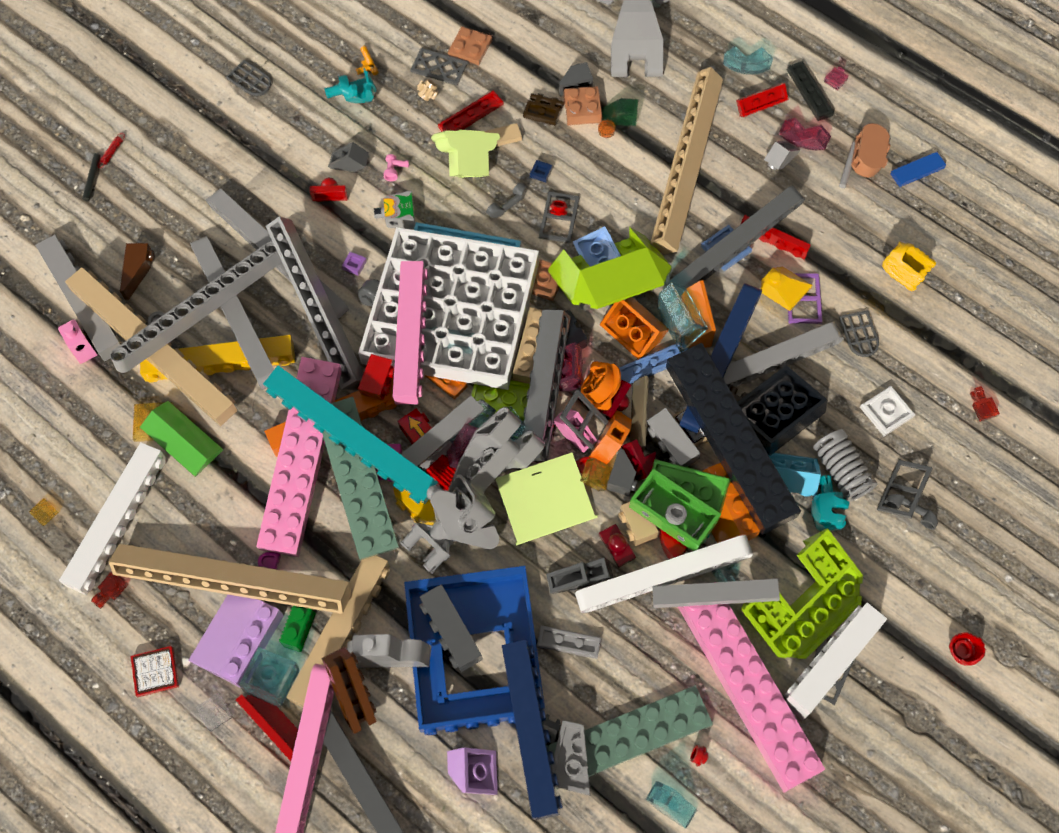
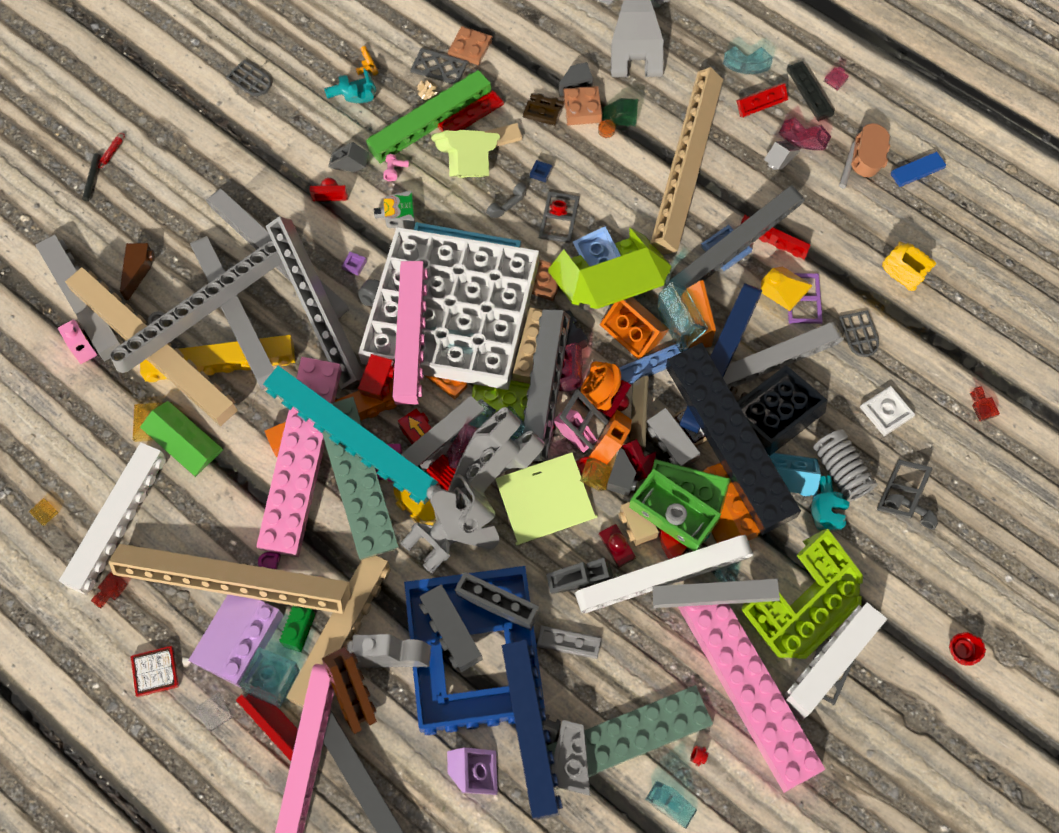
(427, 116): none -> bright green brick
(497, 601): none -> dark grey brick

